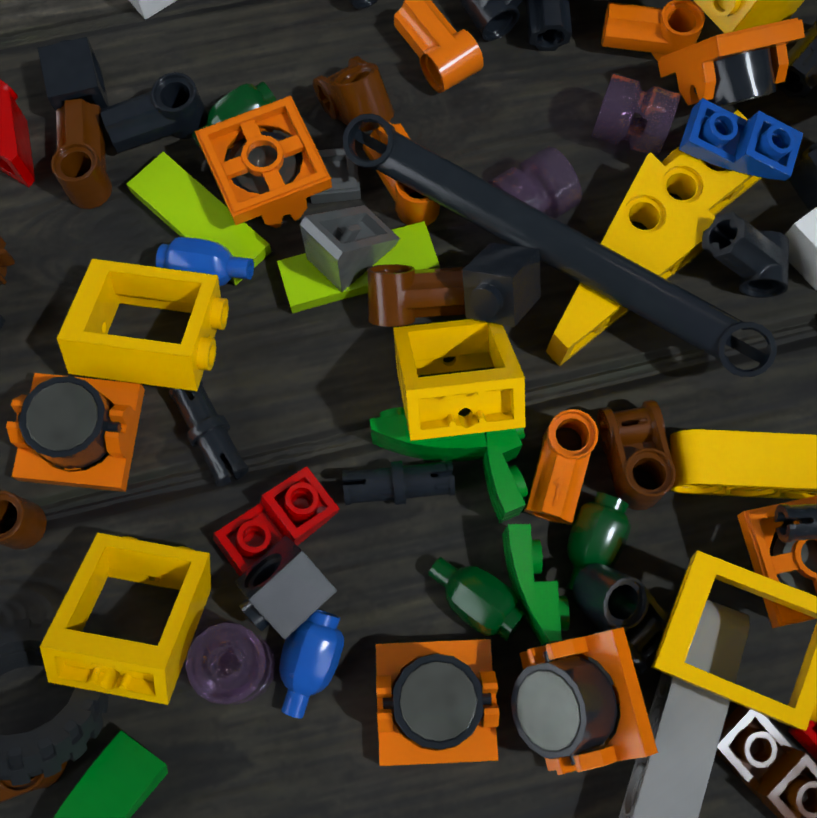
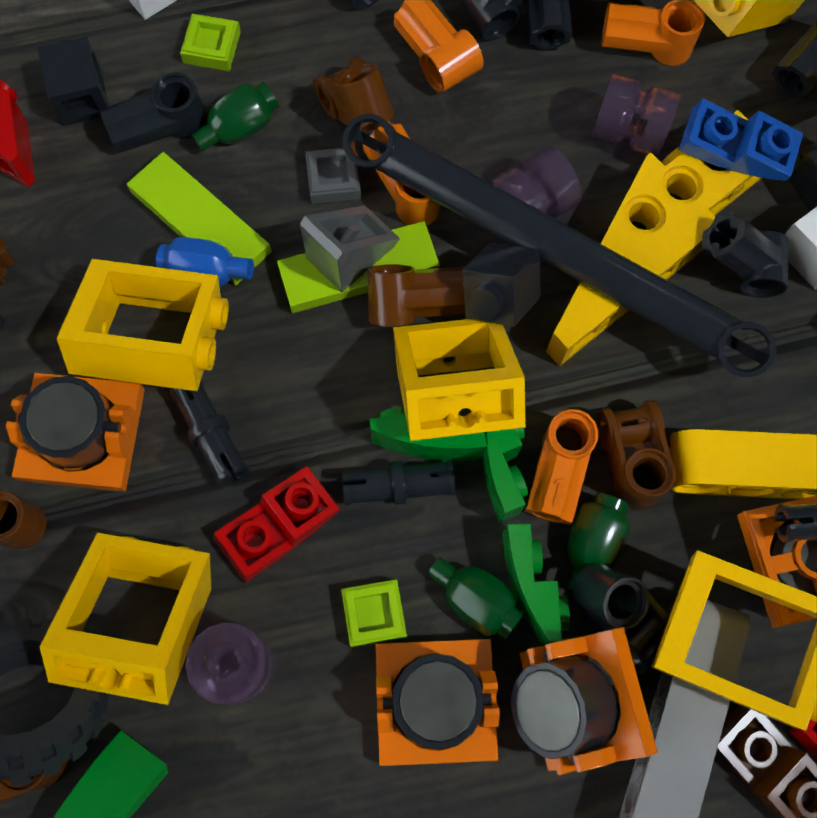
(81, 154): reddish brown piece -> none
(210, 42): none -> lime tile
(264, 167): orange piece -> none
(283, 588): black brick -> none
(310, 660): blue plant -> none
(373, 613): none -> lime tile
(733, 64): orange piece -> none

